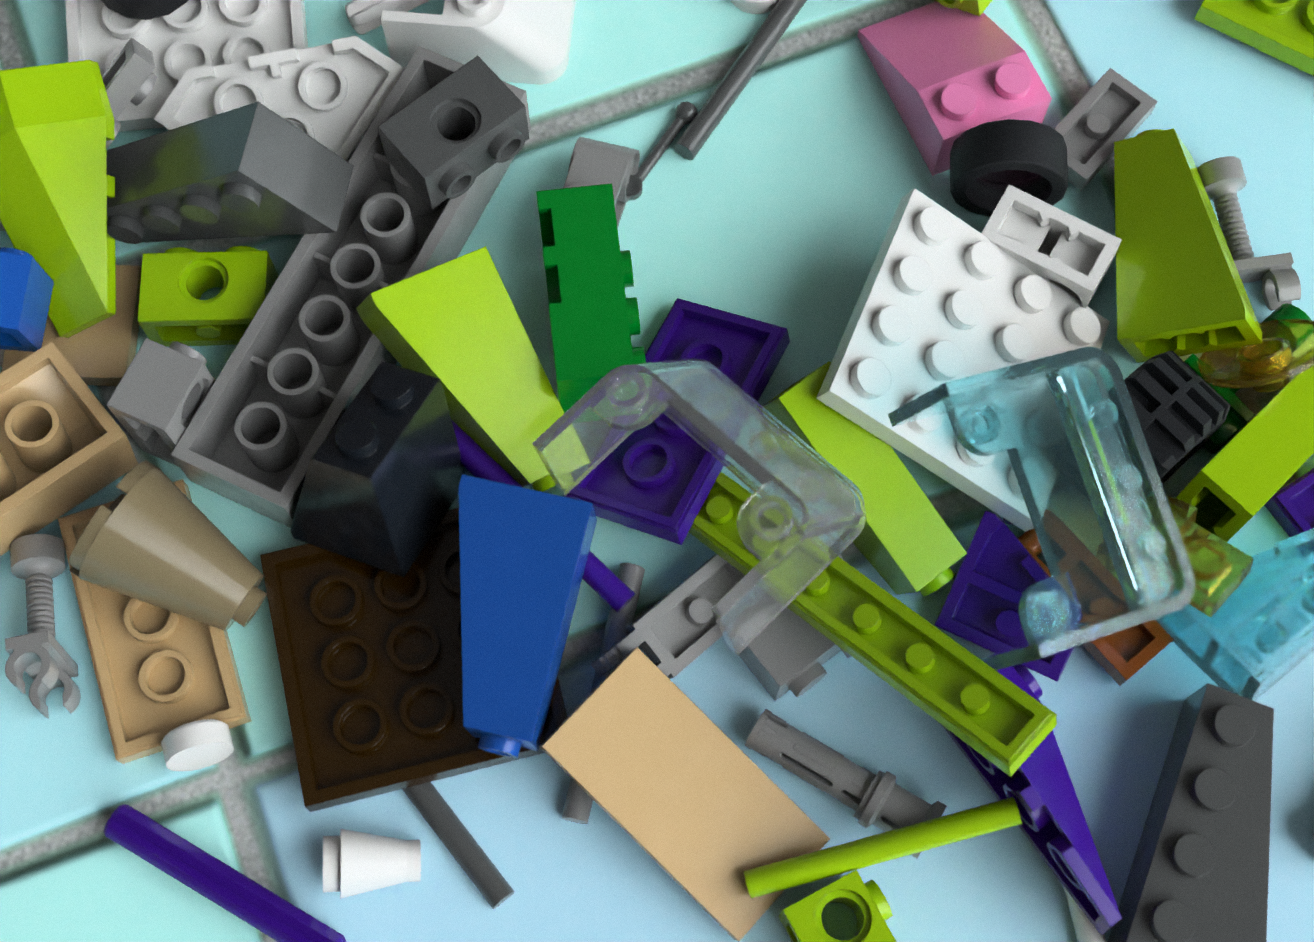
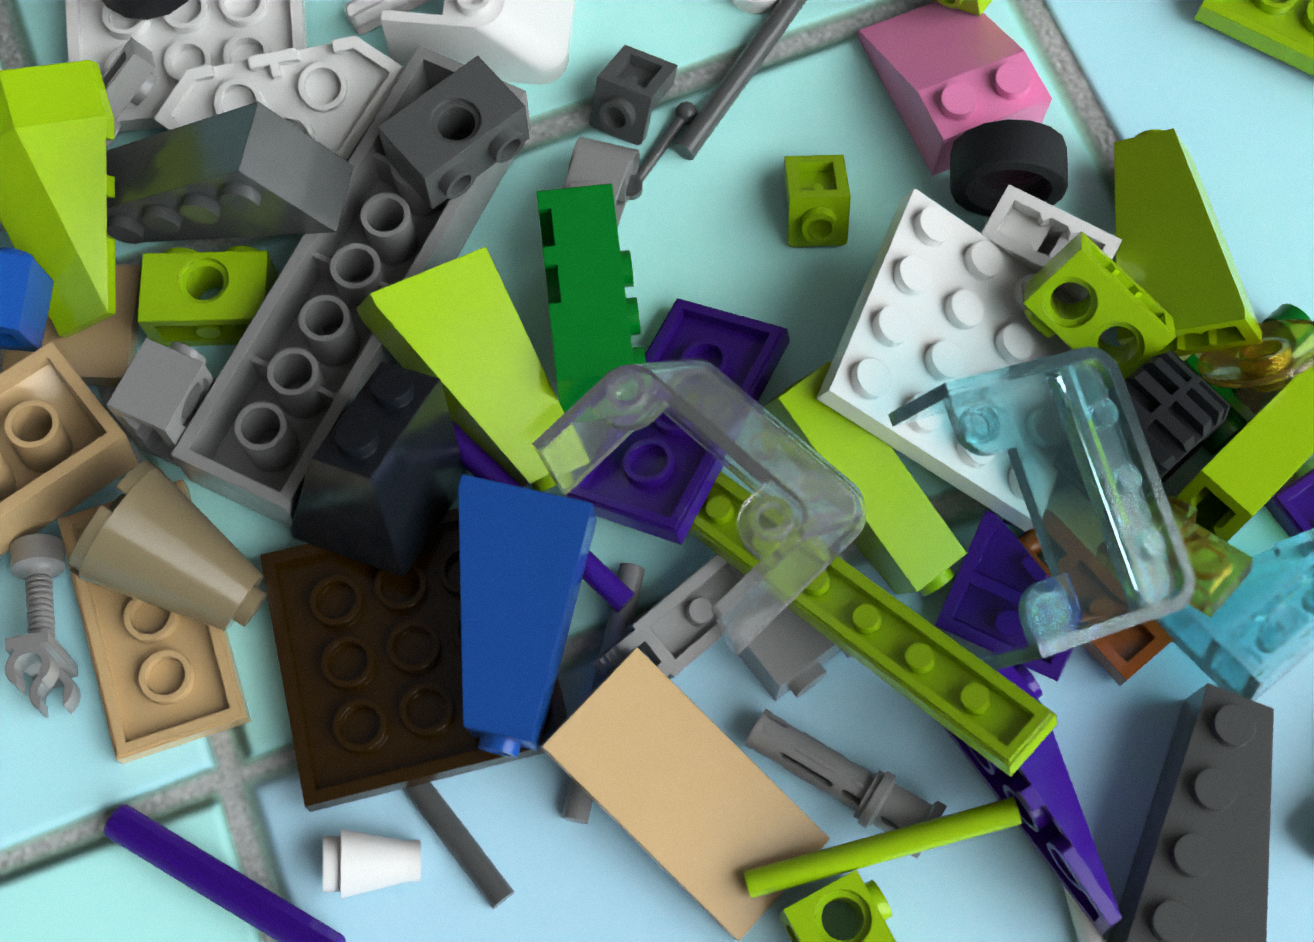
(197, 745): white tile -> none
(629, 93): none -> dark grey bracket
(817, 200): none -> lime bracket
(1104, 115): light grey plate -> none
(1111, 302): none -> lime brick
(1280, 282): light grey bar -> none

